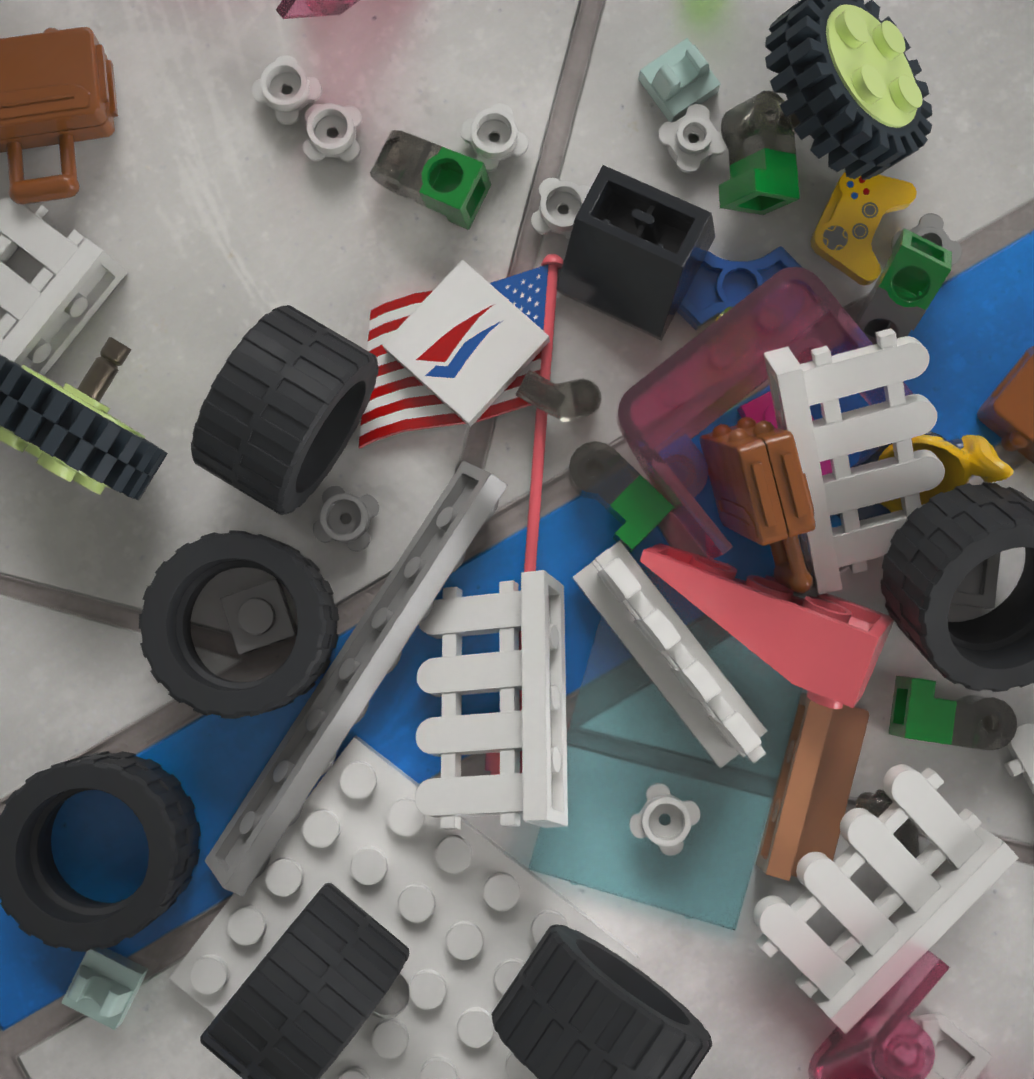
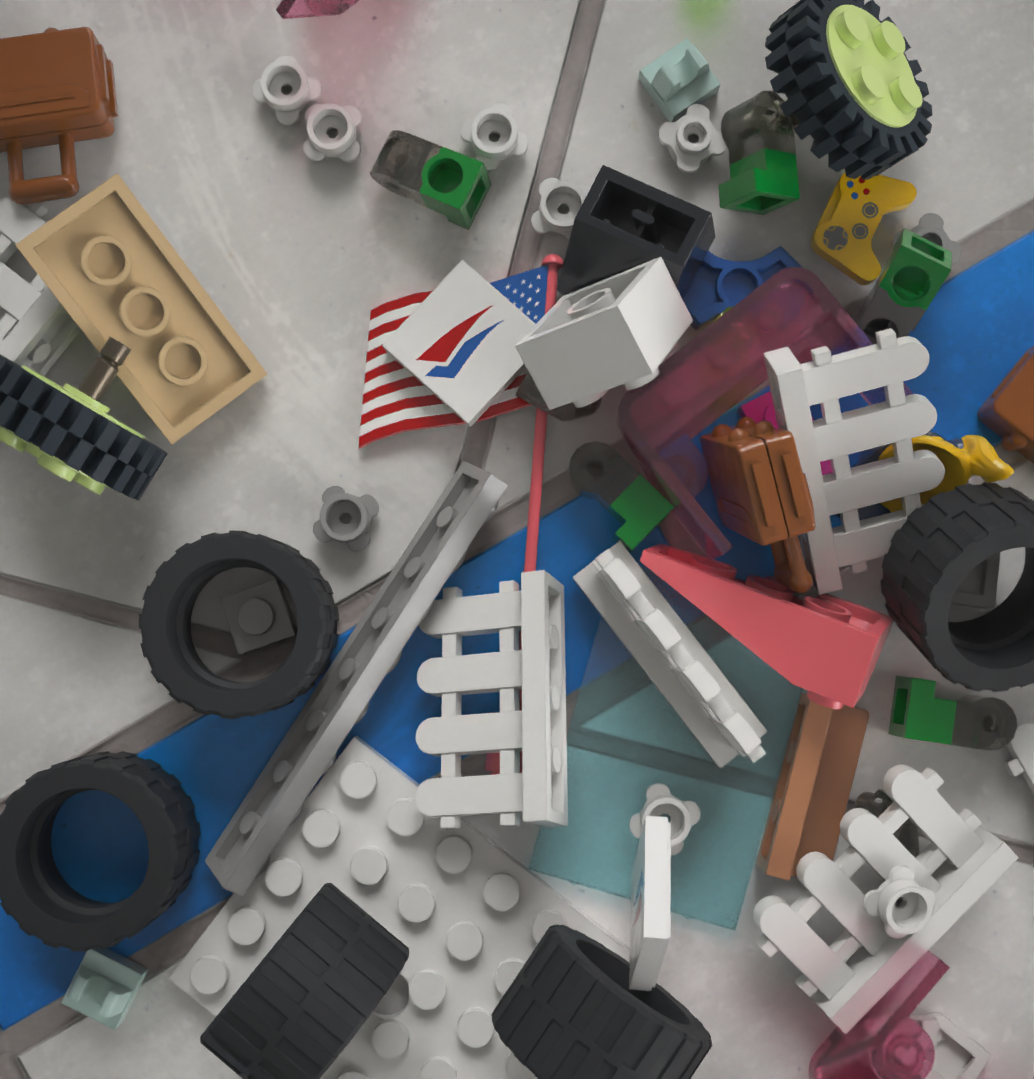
(130, 284): none -> tan plate
(283, 408): black tyre -> none
(606, 336): none -> white brick
(650, 903): none -> white tile
(911, 913): none -> white plate

